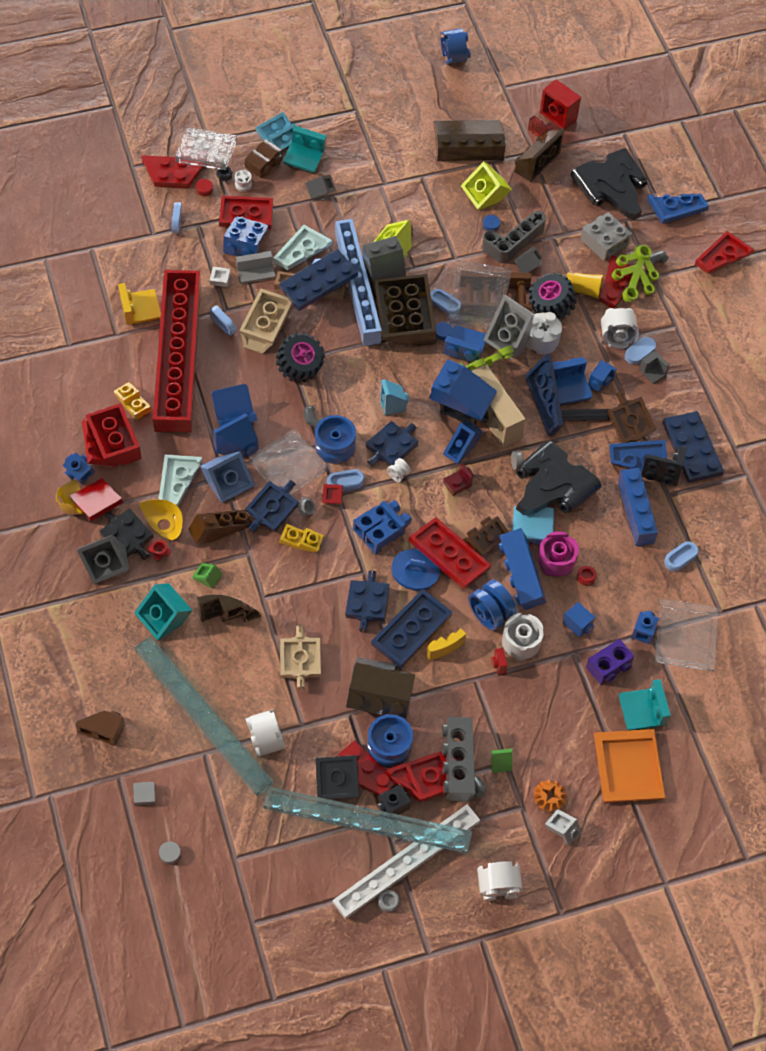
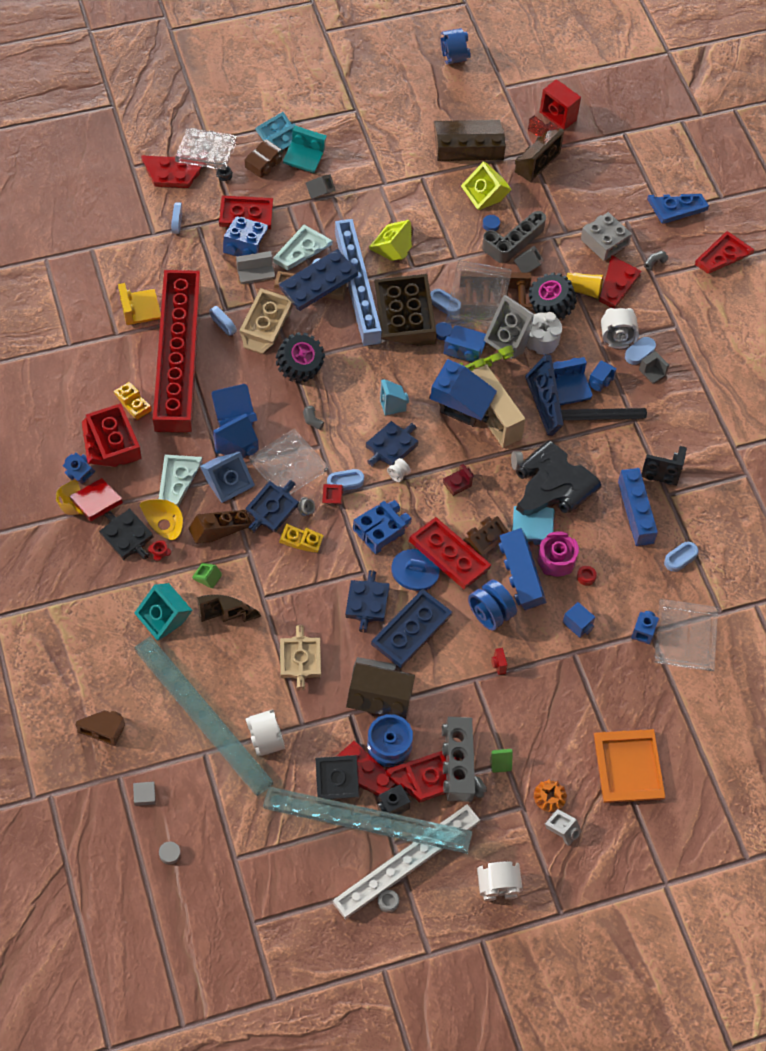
(104, 558): dark grey slope -> none
(204, 187): red tile -> none
(220, 276): white plate -> none
(243, 181): white wheel -> none
(335, 439): blue wheel -> none
(383, 260): dark grey slope -> none
(443, 647): yellow slope -> none
(462, 441): blue slope -> none
(522, 636): white brick -> none
(607, 658): dark purple brick -> none
(612, 182): black rock -> none
(631, 419): reddish brown plate -> none
(634, 453): blue wing -> none
(642, 255): lime plant -> none
(645, 707): teal bracket -> none
(701, 458): dark blue plate -> none

